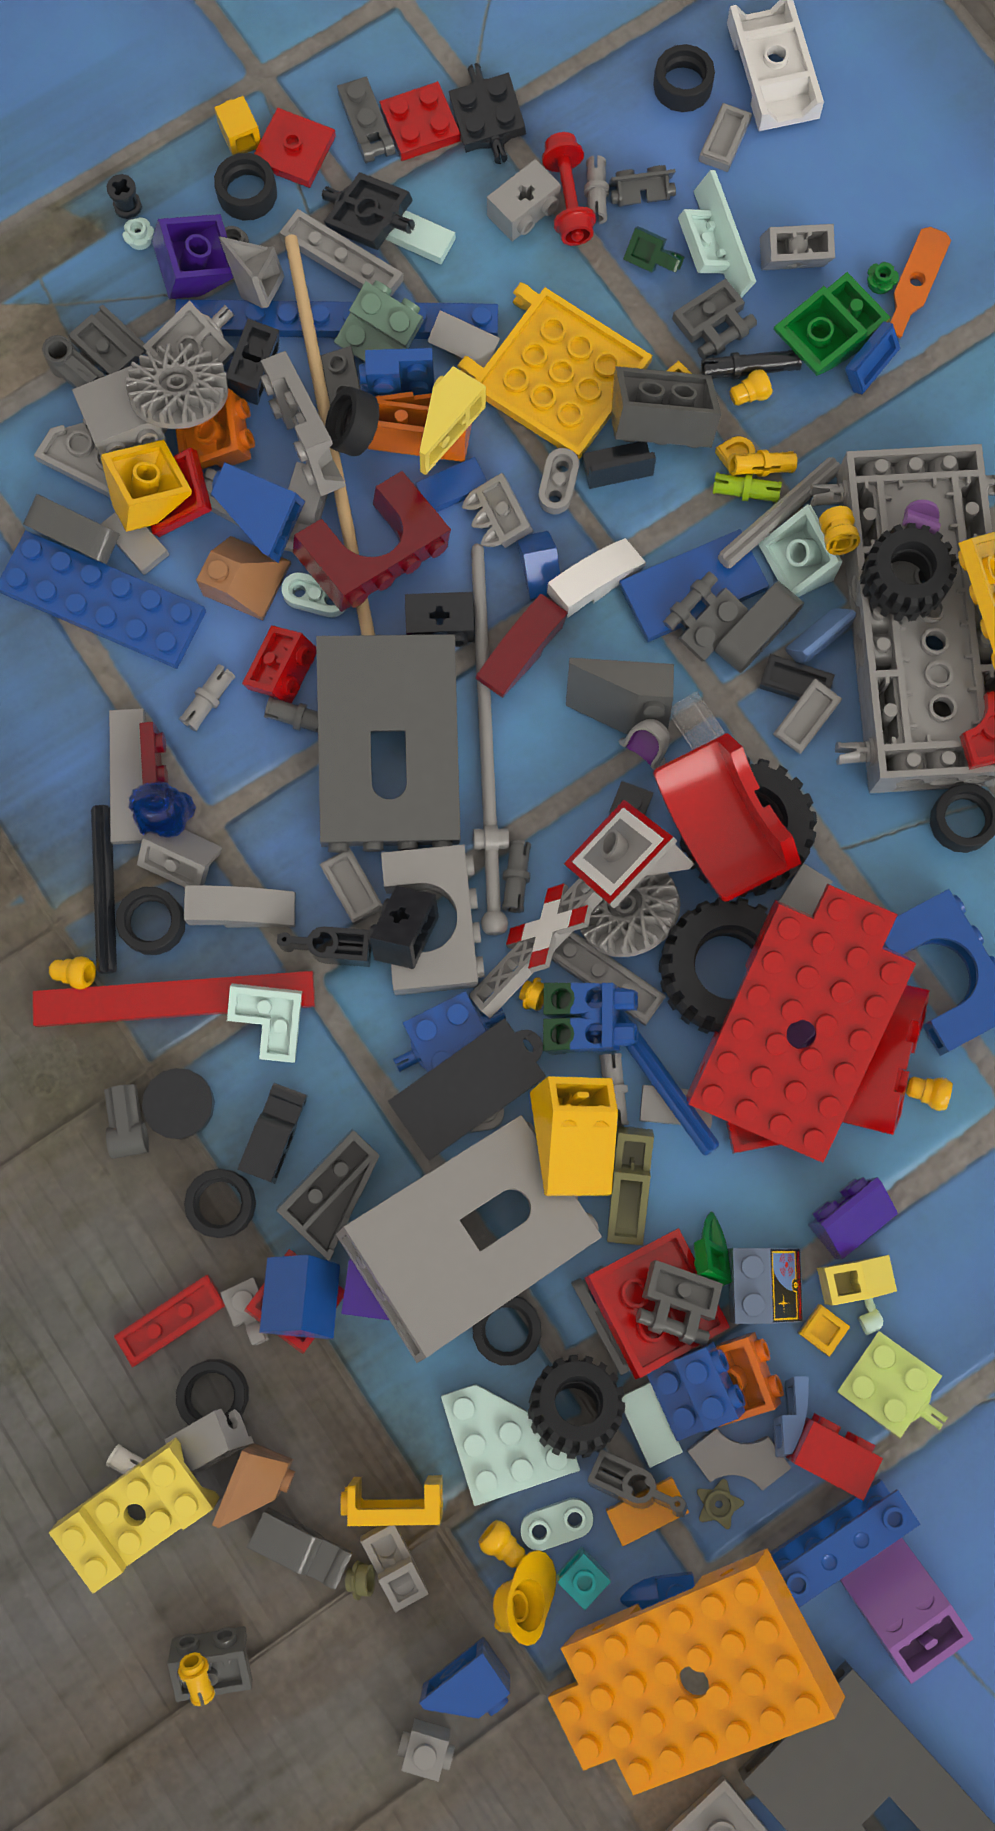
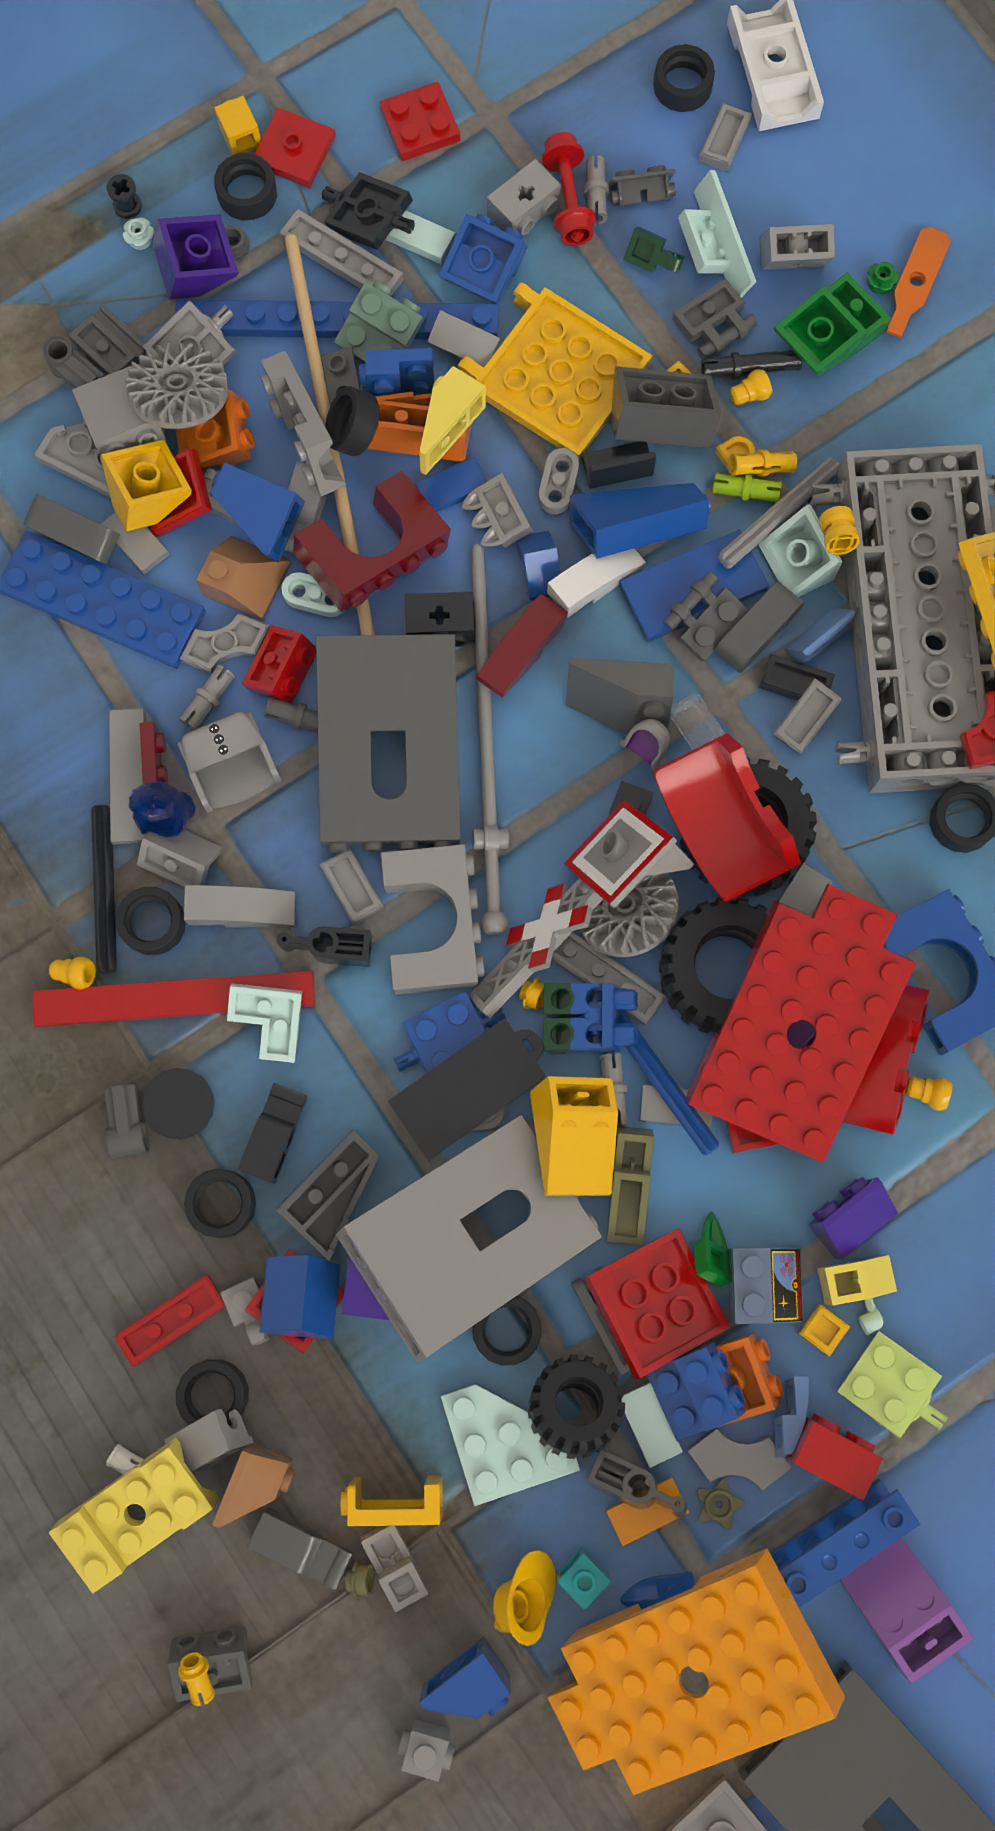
(228, 761): none -> light grey piece
(236, 639): none -> light grey tile
(244, 373): black brick -> none
(254, 270): light grey slope -> none
(365, 119): dark grey plate -> none
(403, 927): black brick -> none
(483, 257): none -> blue plate
(487, 113): black plate -> none
(500, 1543): yellow piece -> none
(516, 876): dark grey pin -> none
(555, 1521): light aqua plate -> none
(637, 516): none -> blue slope
(681, 1291): dark grey plate -> none
(872, 357): blue tile -> none
(920, 549): black tyre -> none
(922, 513): medium lavender plate -> none

